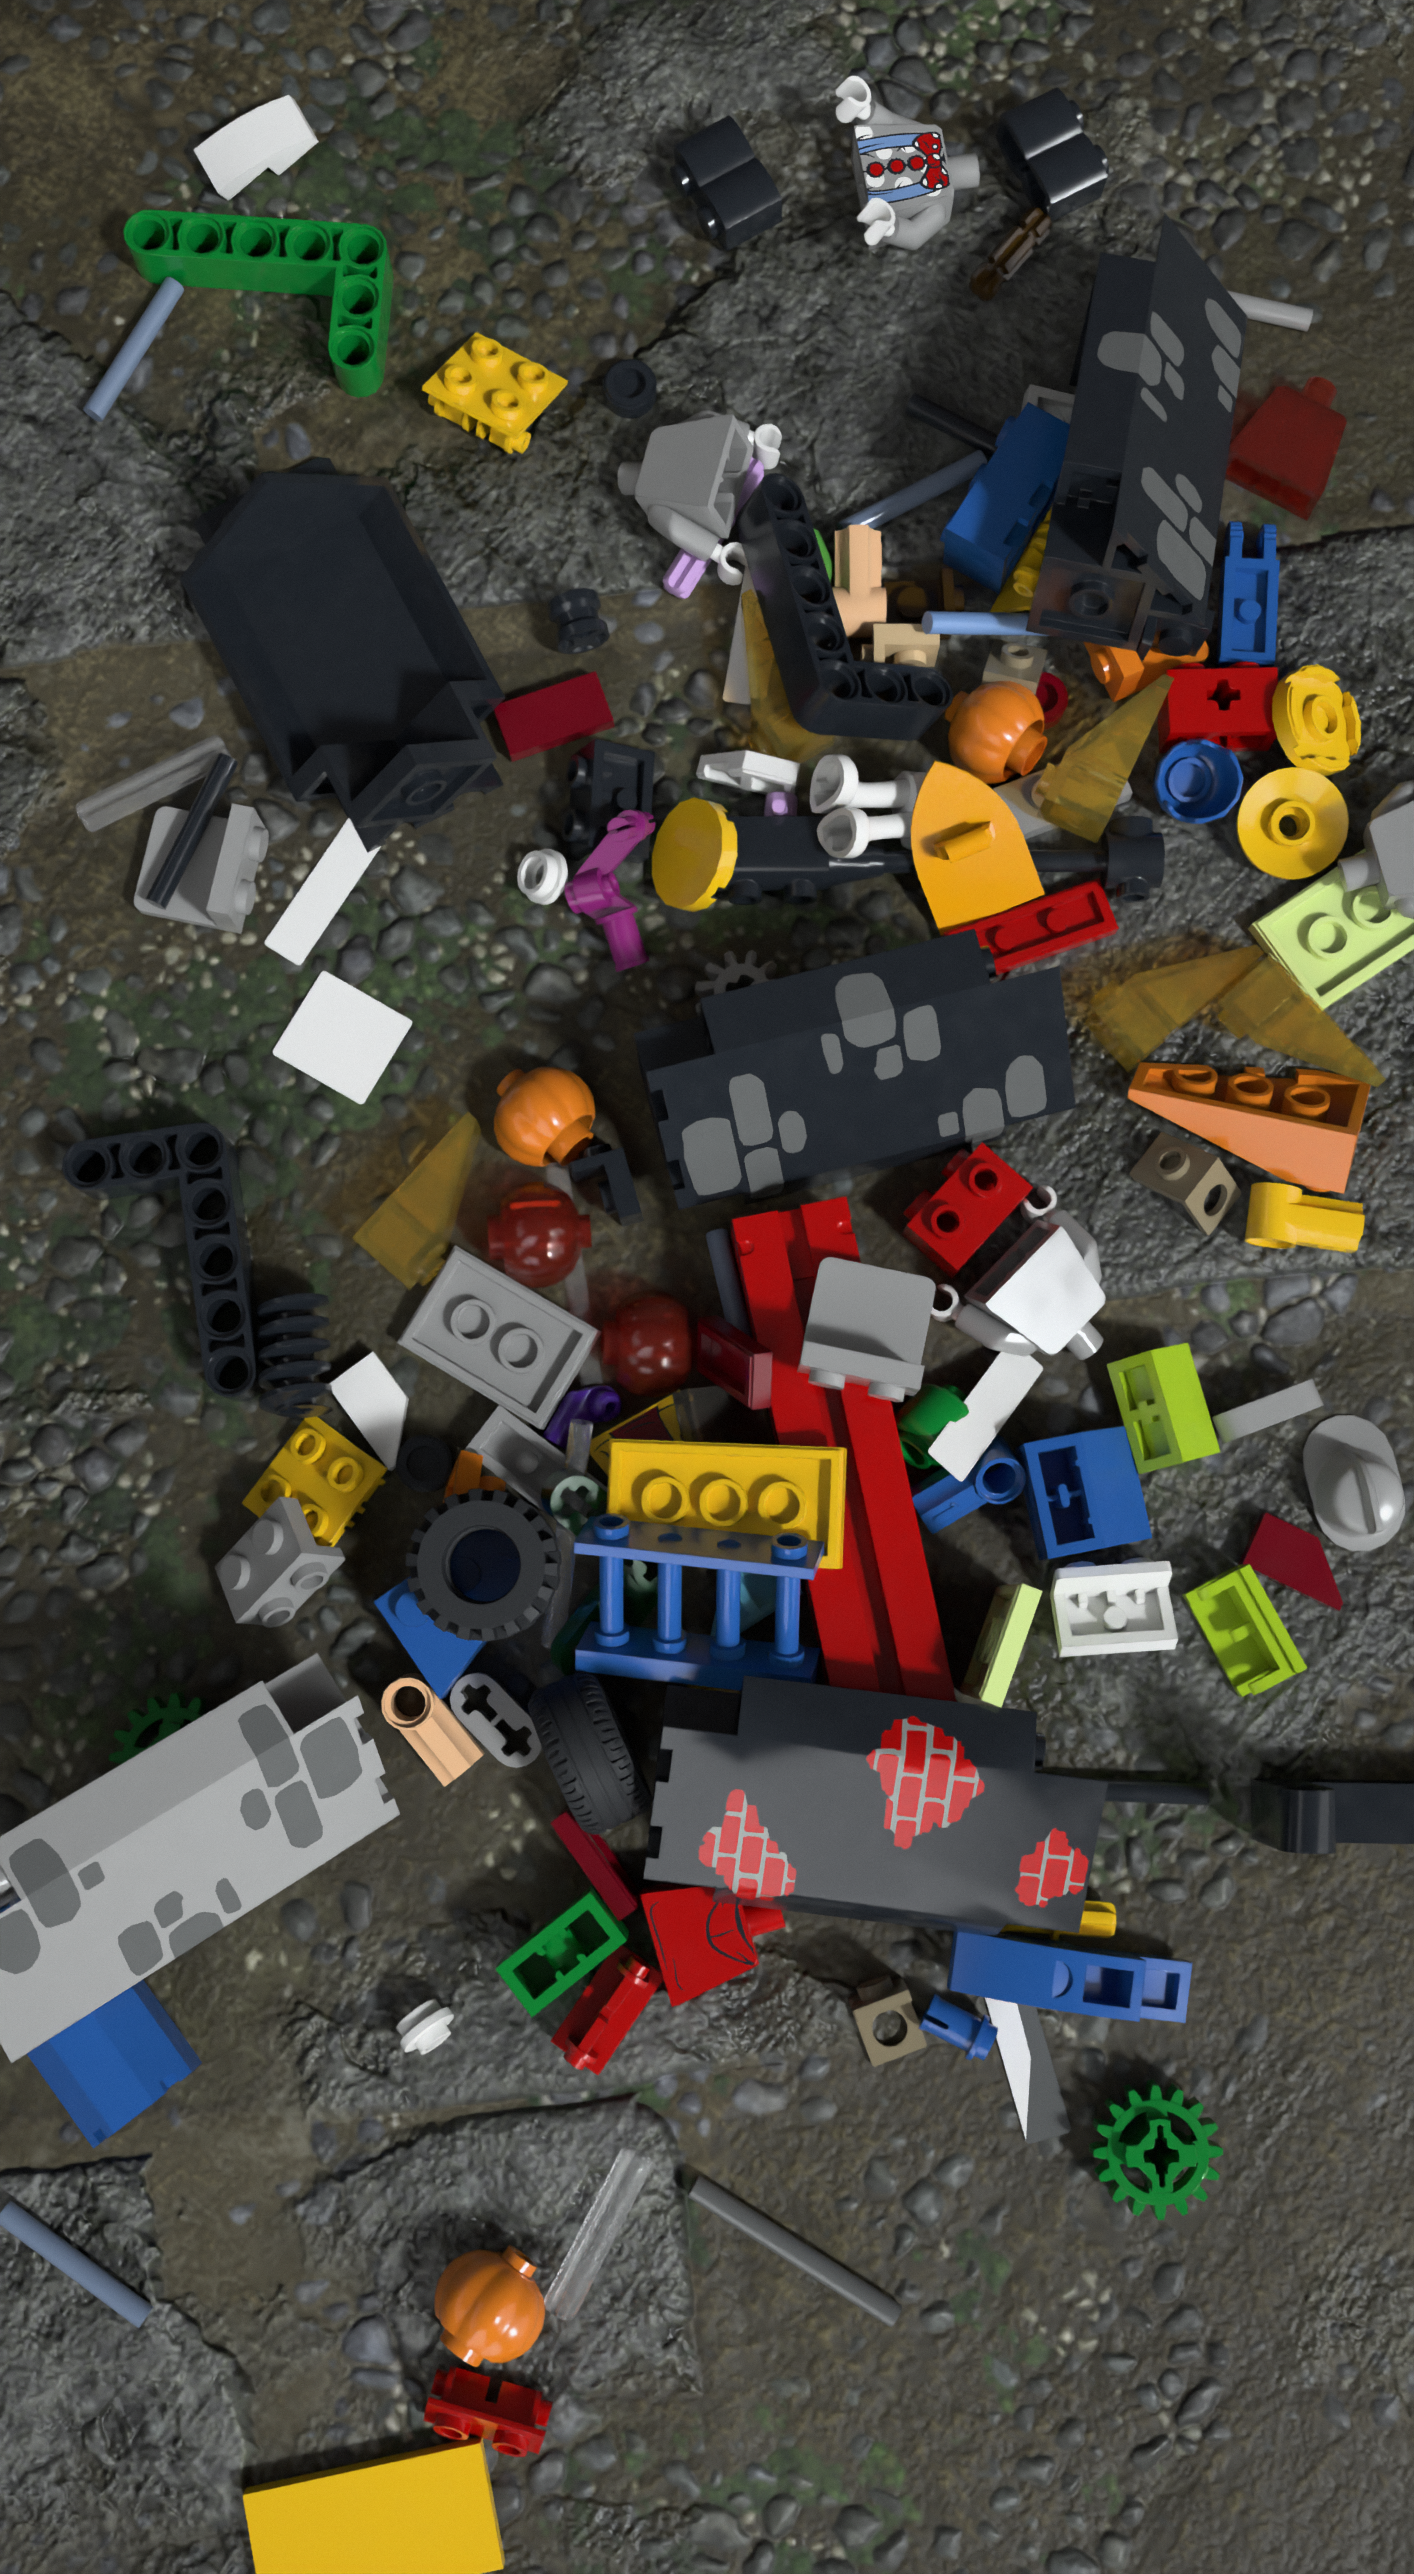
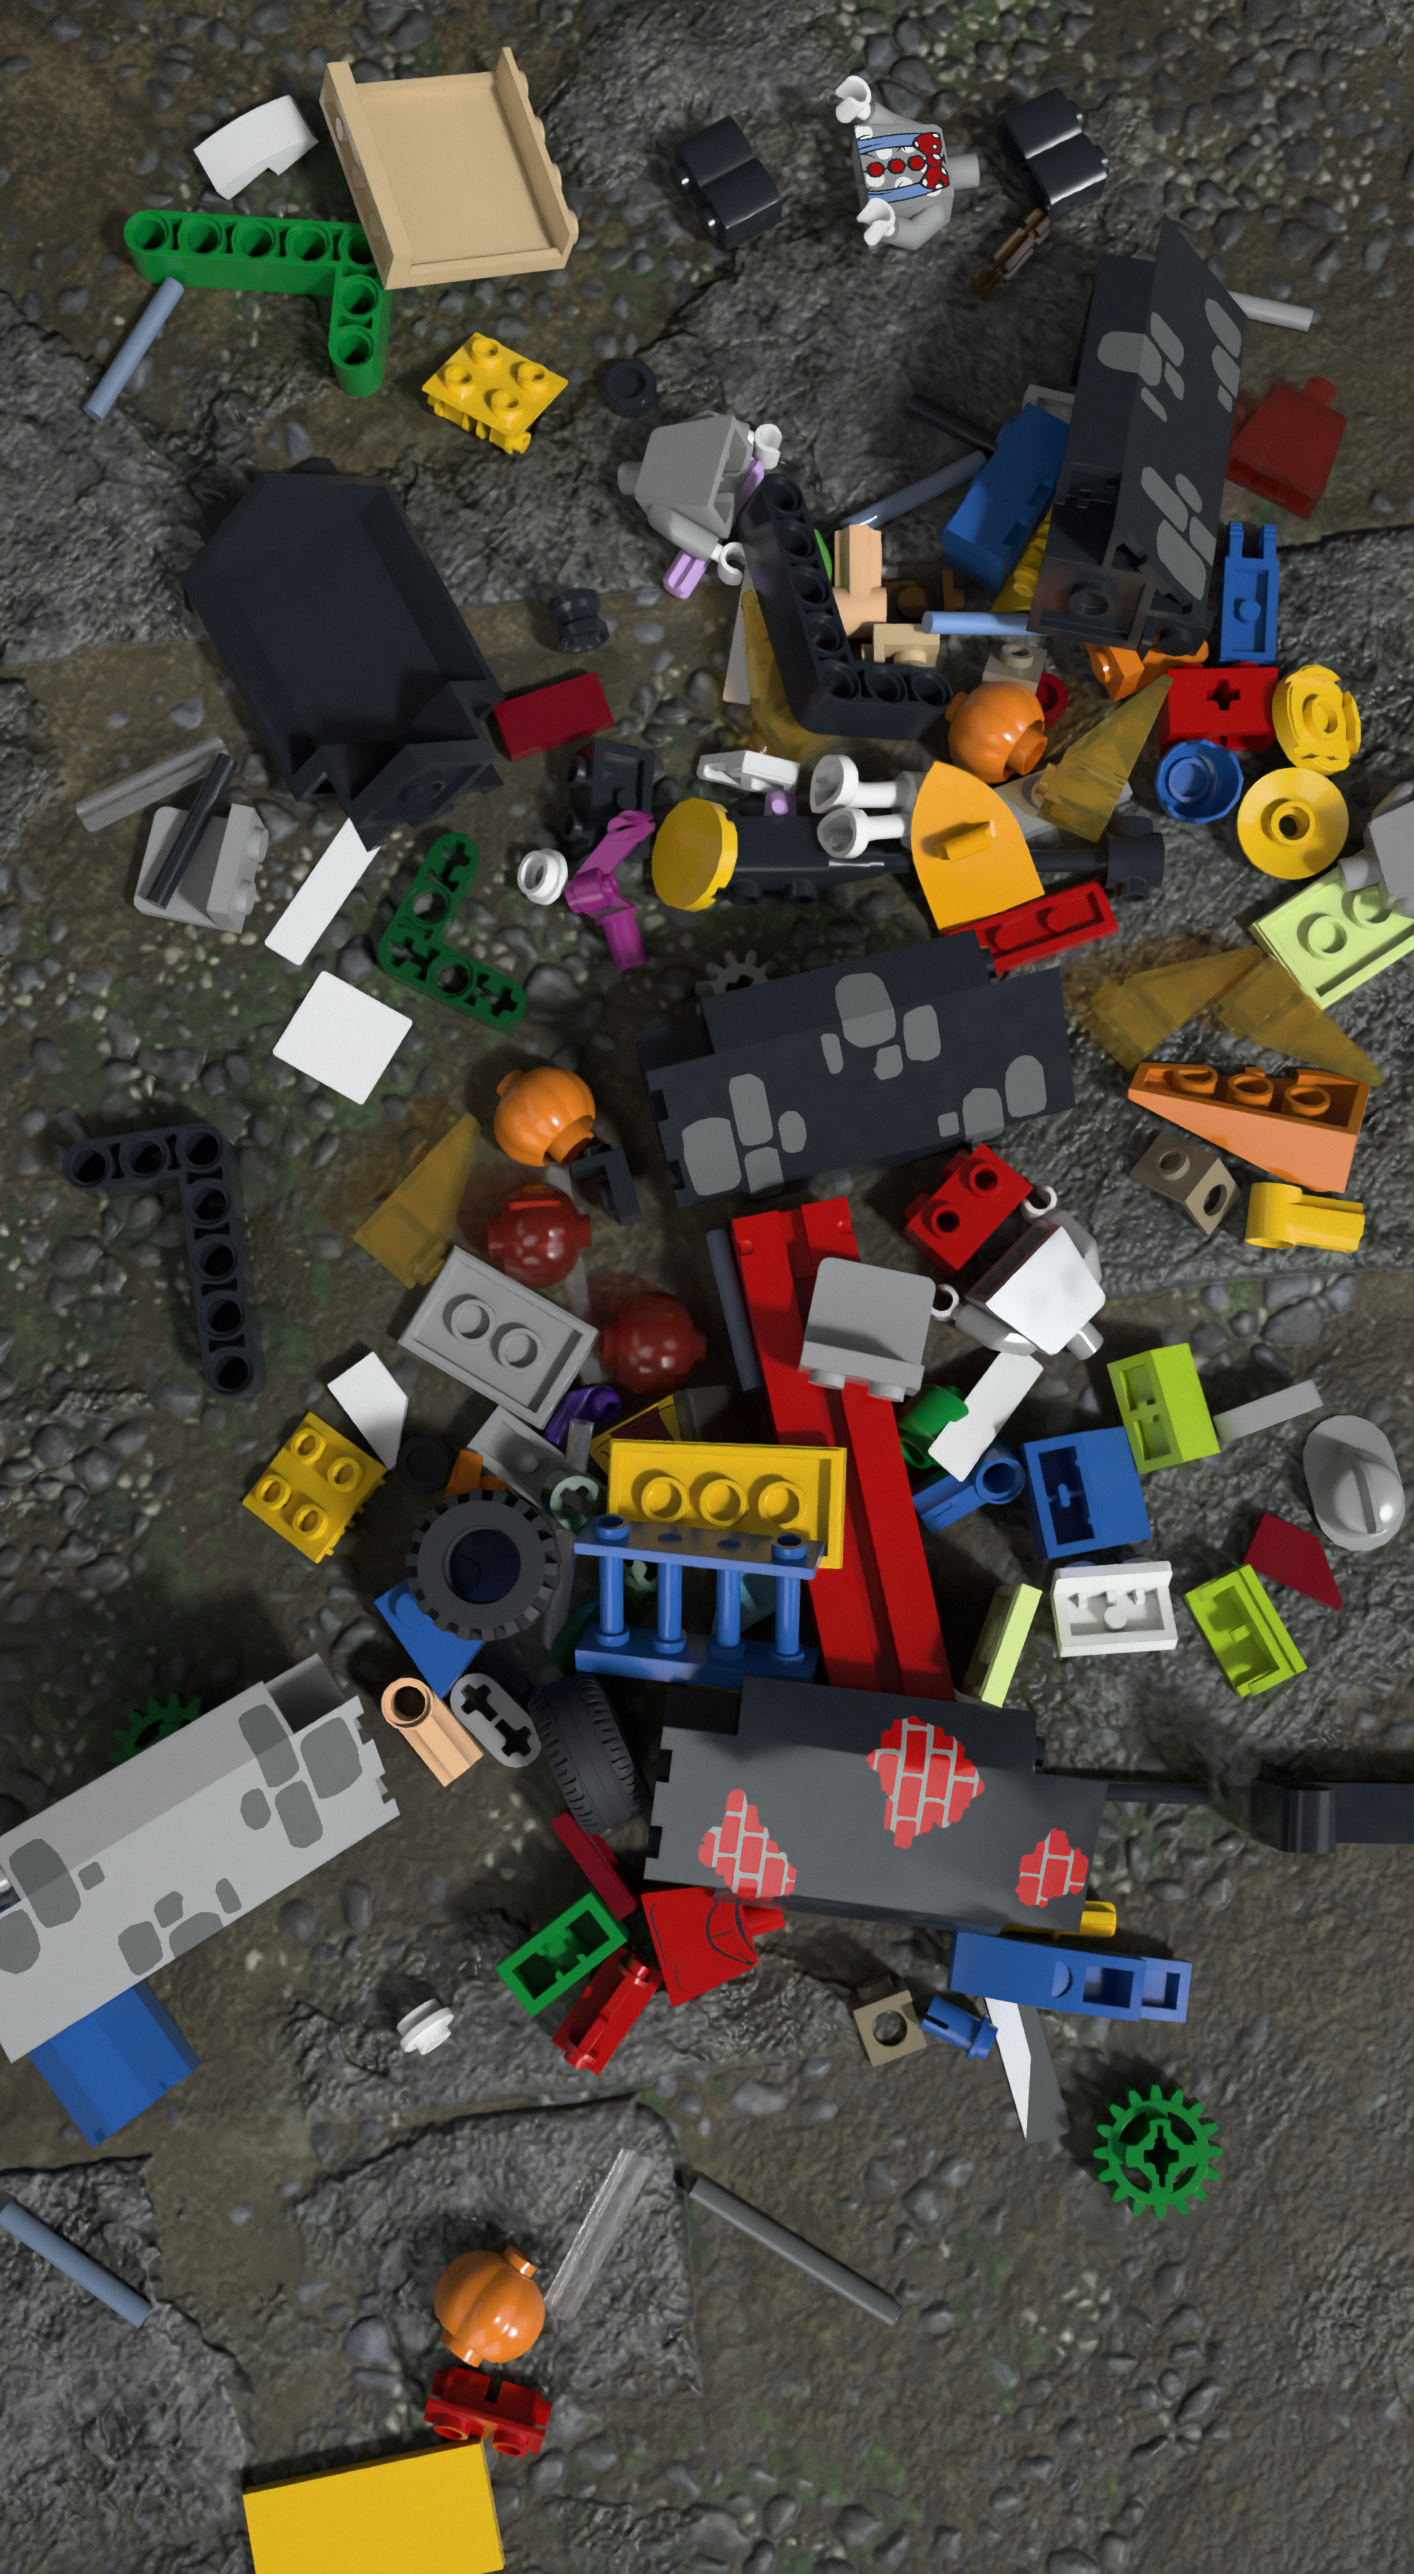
(275, 1566): light grey bracket -> none
(291, 1355): black piece -> none
(429, 935): none -> dark green beam
(449, 174): none -> tan panel
(734, 1362): dark red tile -> none

